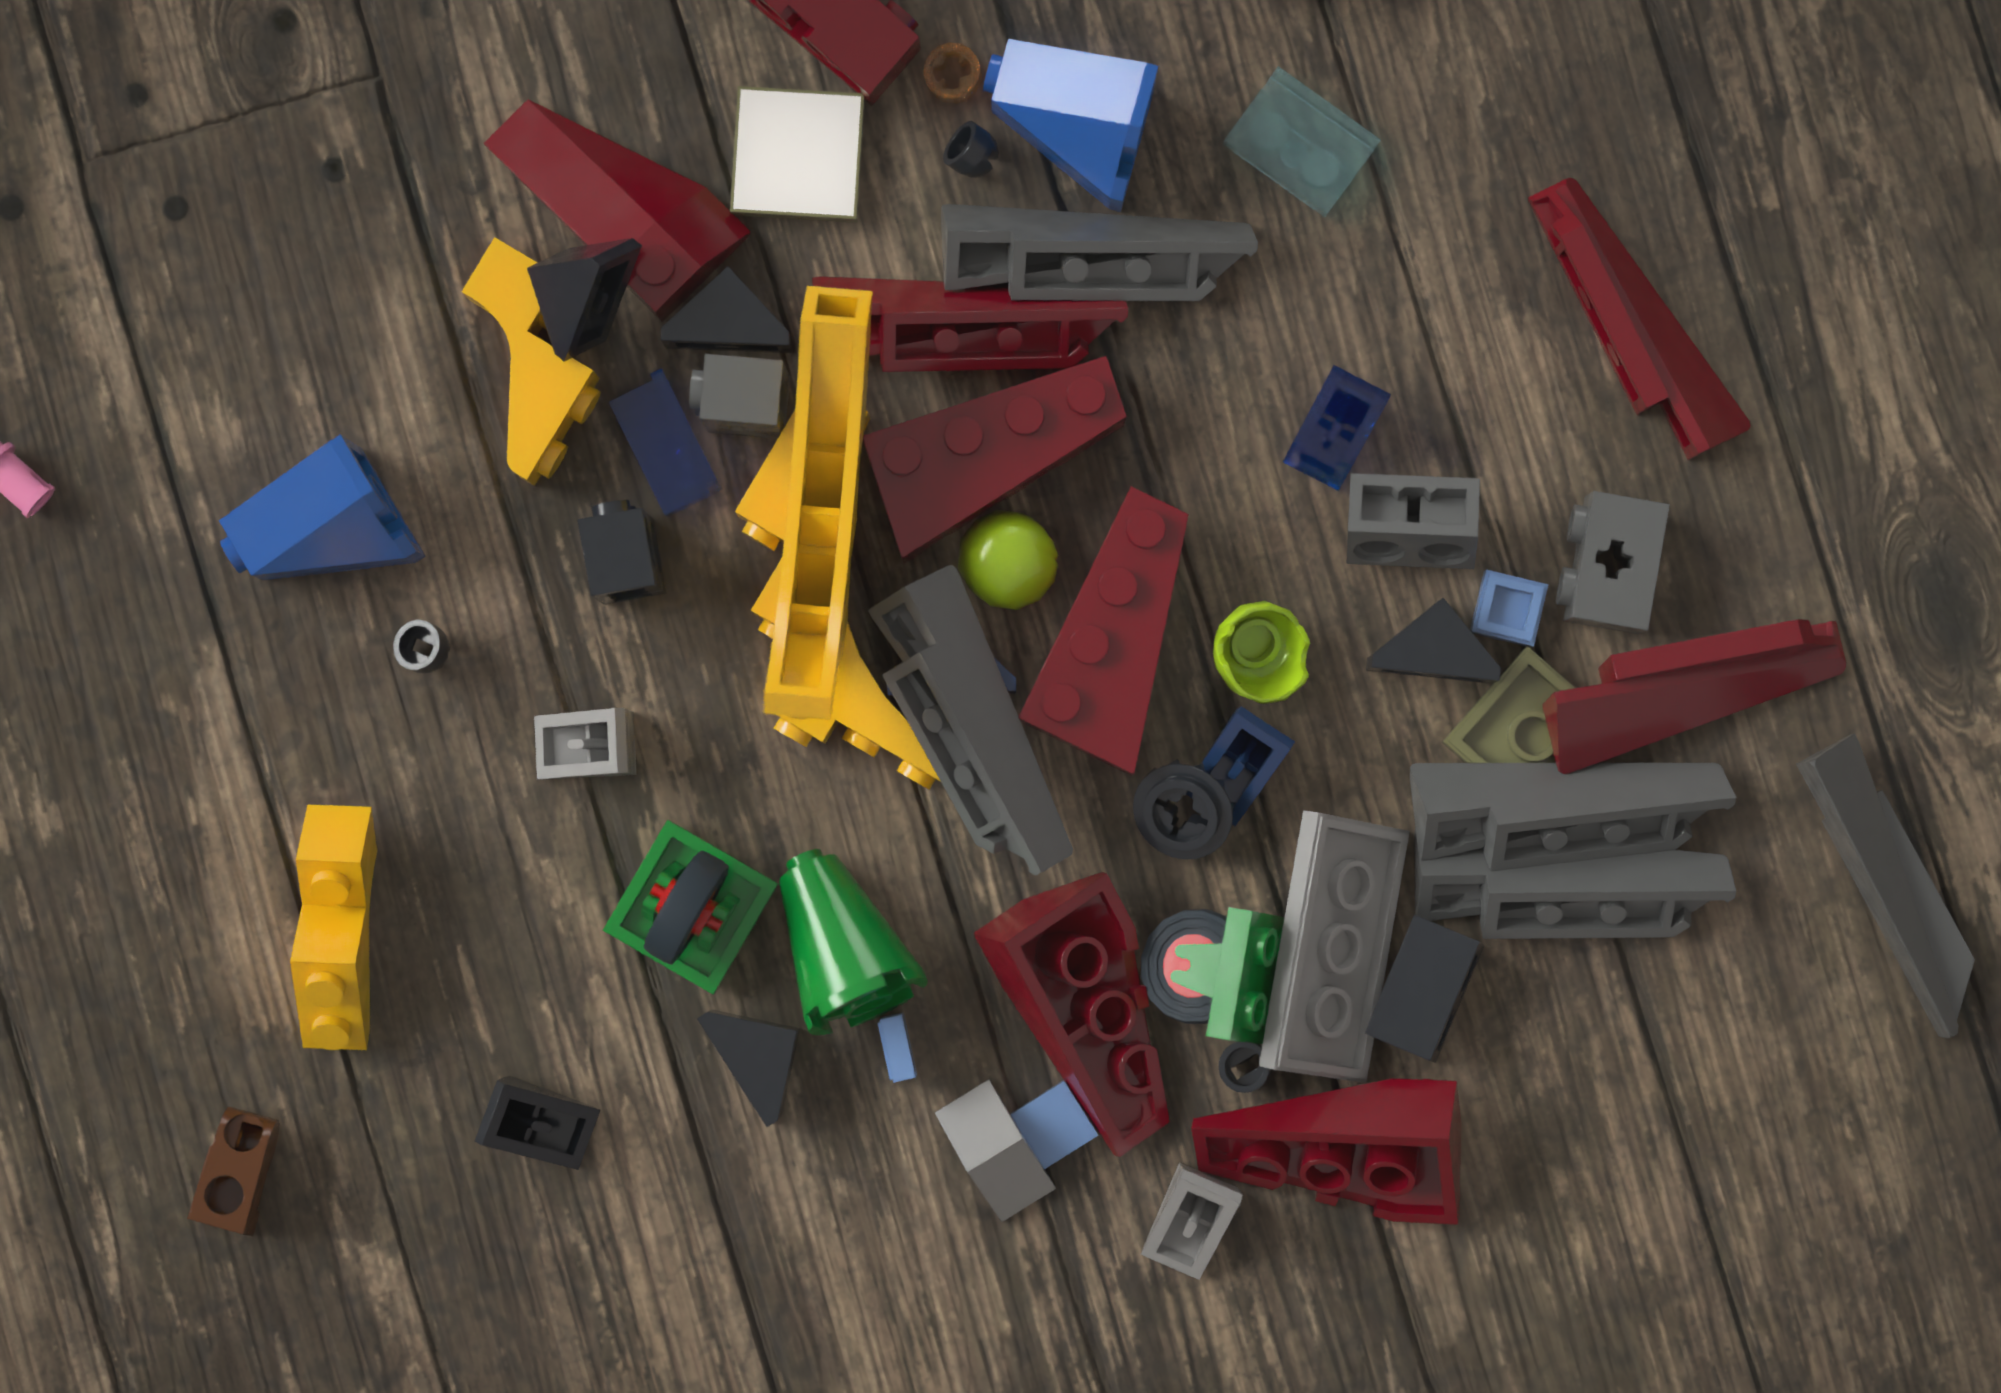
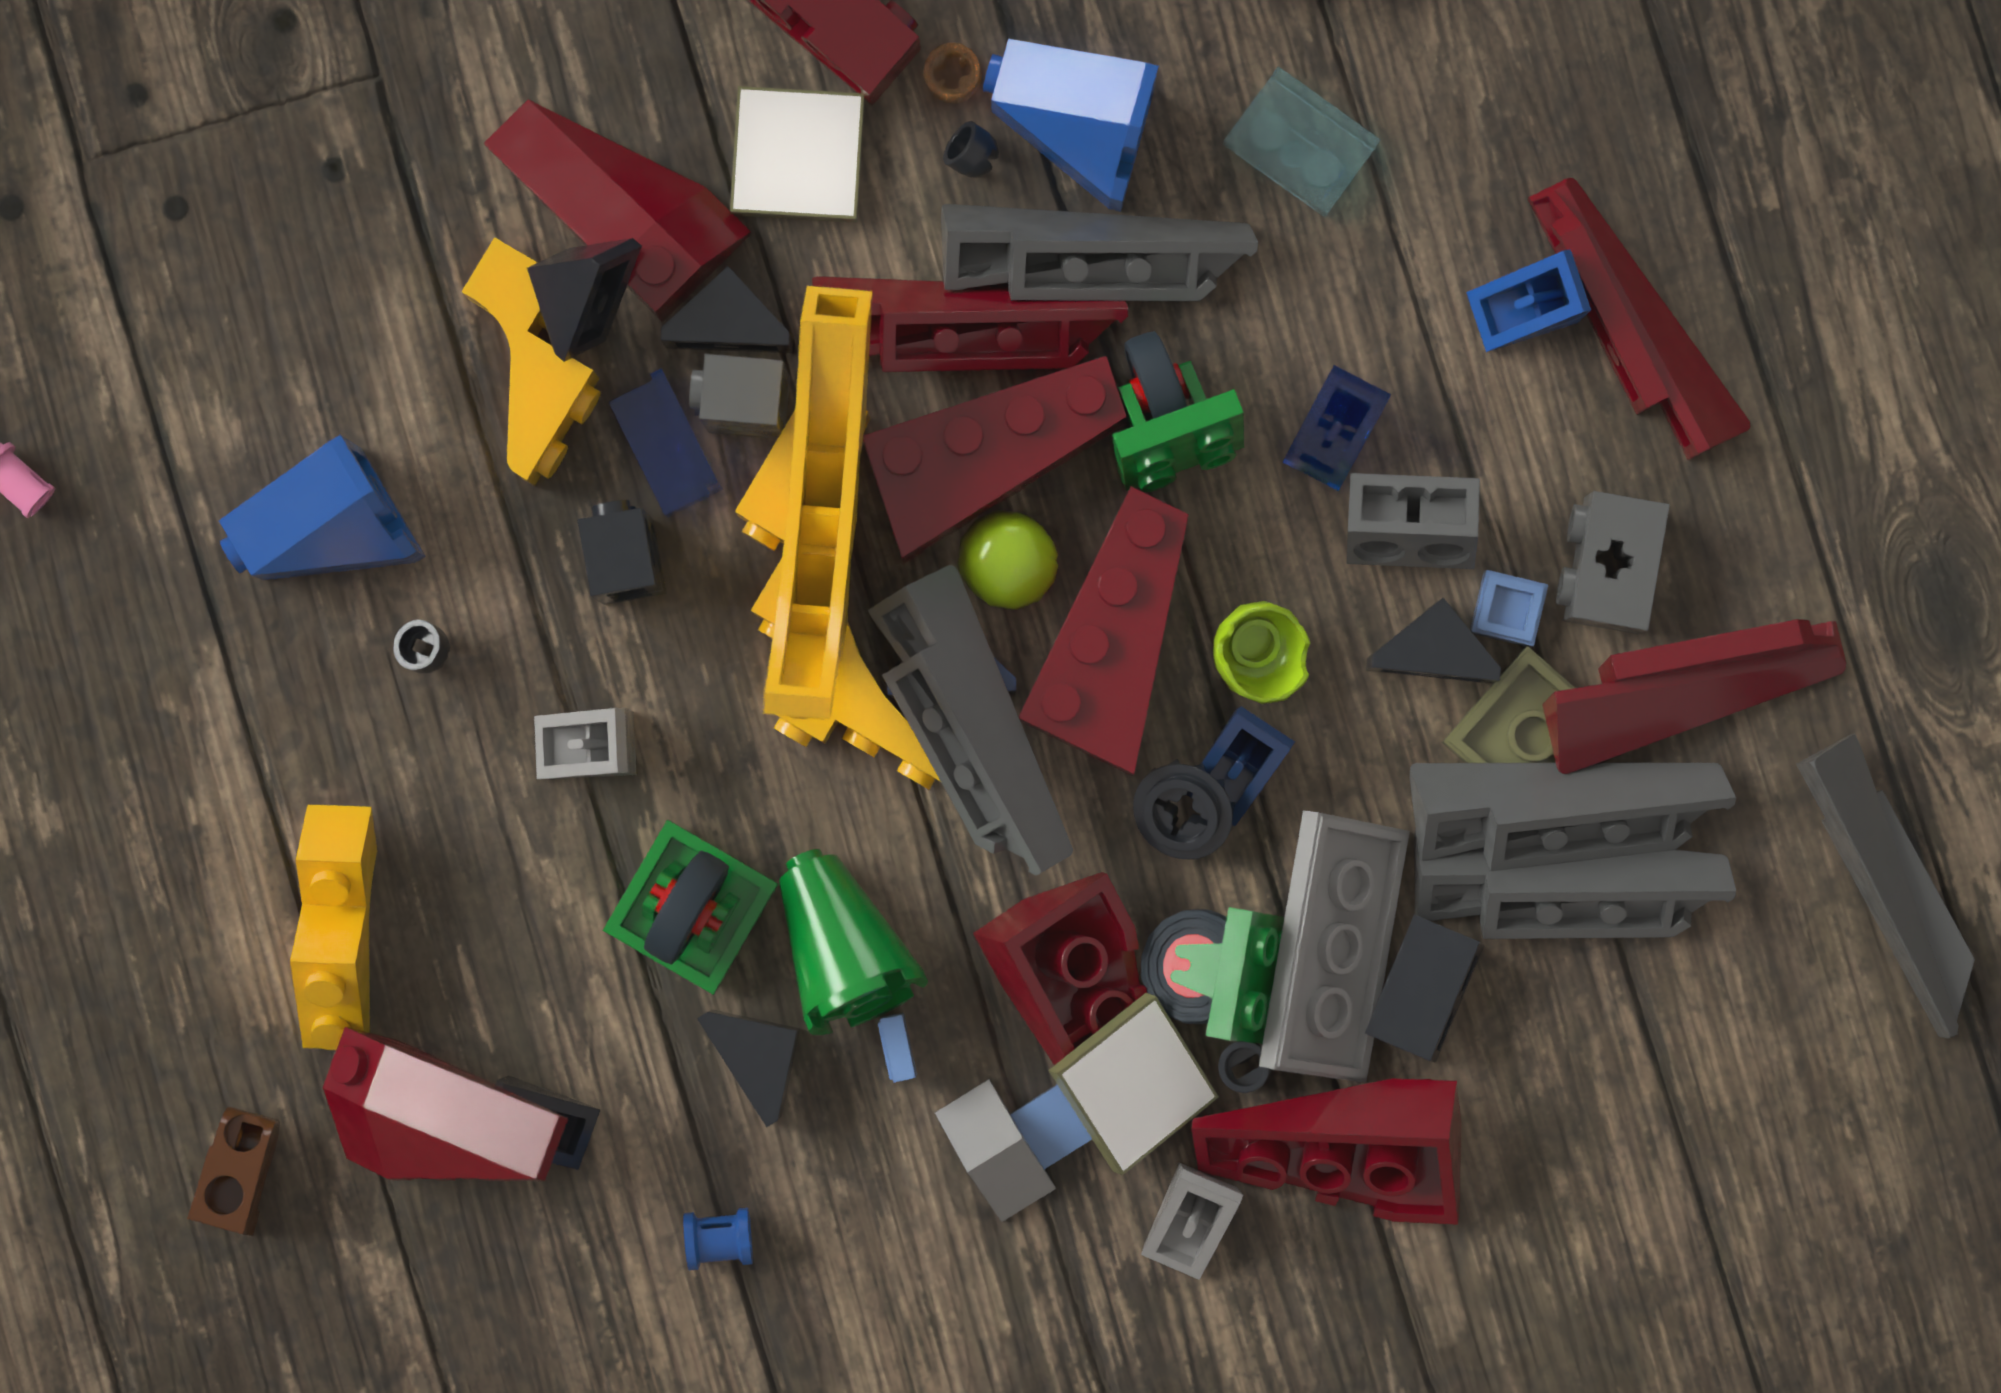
(430, 1119): none -> dark red wedge
(718, 1238): none -> blue bush
(1133, 1083): none -> white tile
(1175, 433): none -> green plate
(1529, 302): none -> blue slope

